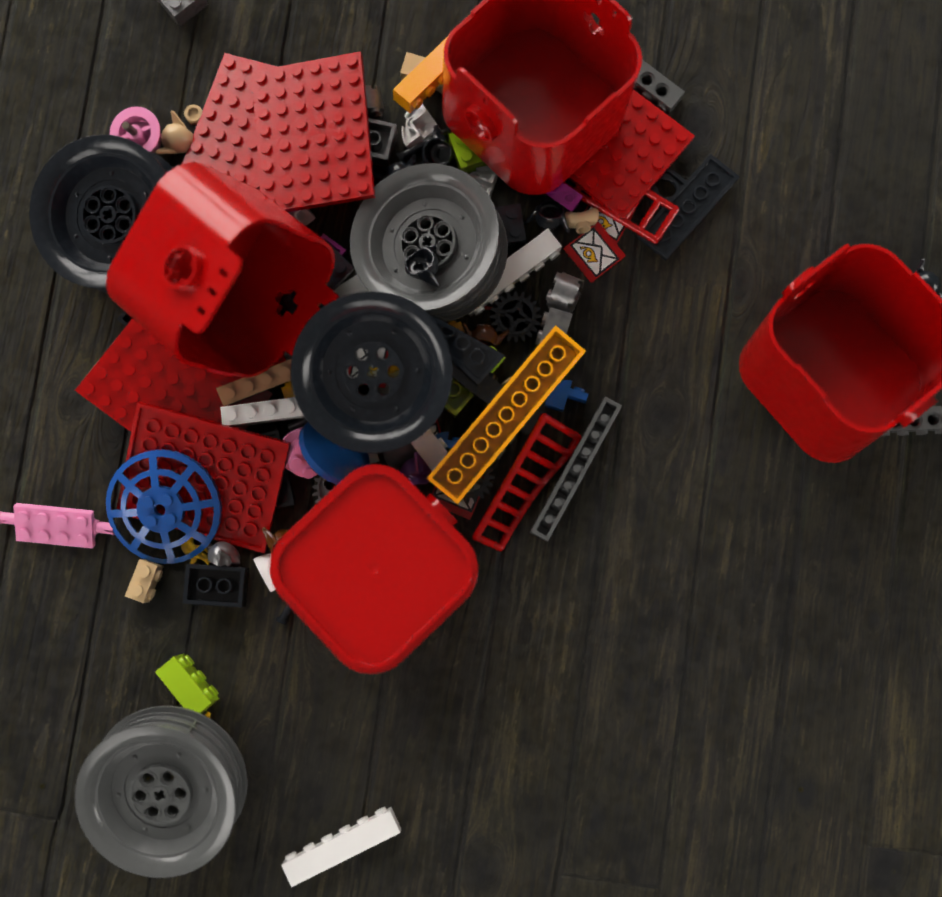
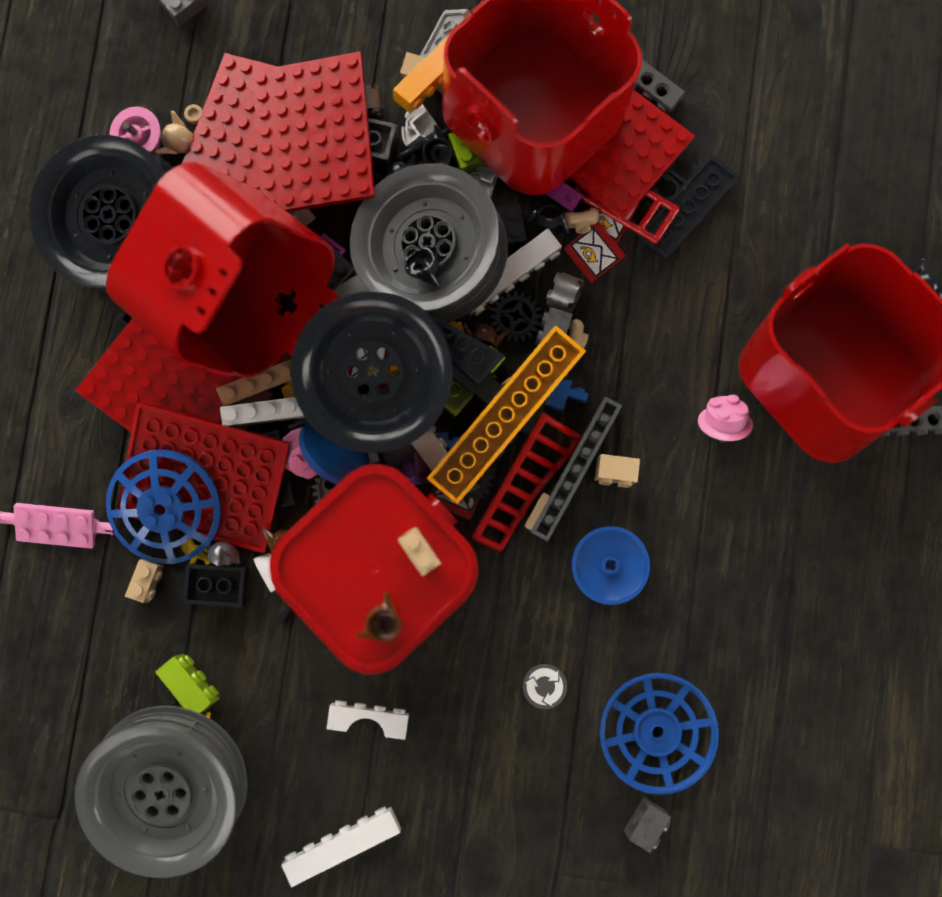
(382, 622): none -> reddish brown piece
(392, 722): none -> white arch
(419, 551): none -> tan brick
(445, 25): none -> light grey wing
(536, 511): none -> tan tile
(544, 686): none -> sticker
(576, 332): none -> tan piece
(610, 565): none -> blue dish
(616, 469): none -> tan brick
(647, 825): none -> flat silver brick
(667, 741): none -> blue dish
(726, 419): none -> bright pink piece

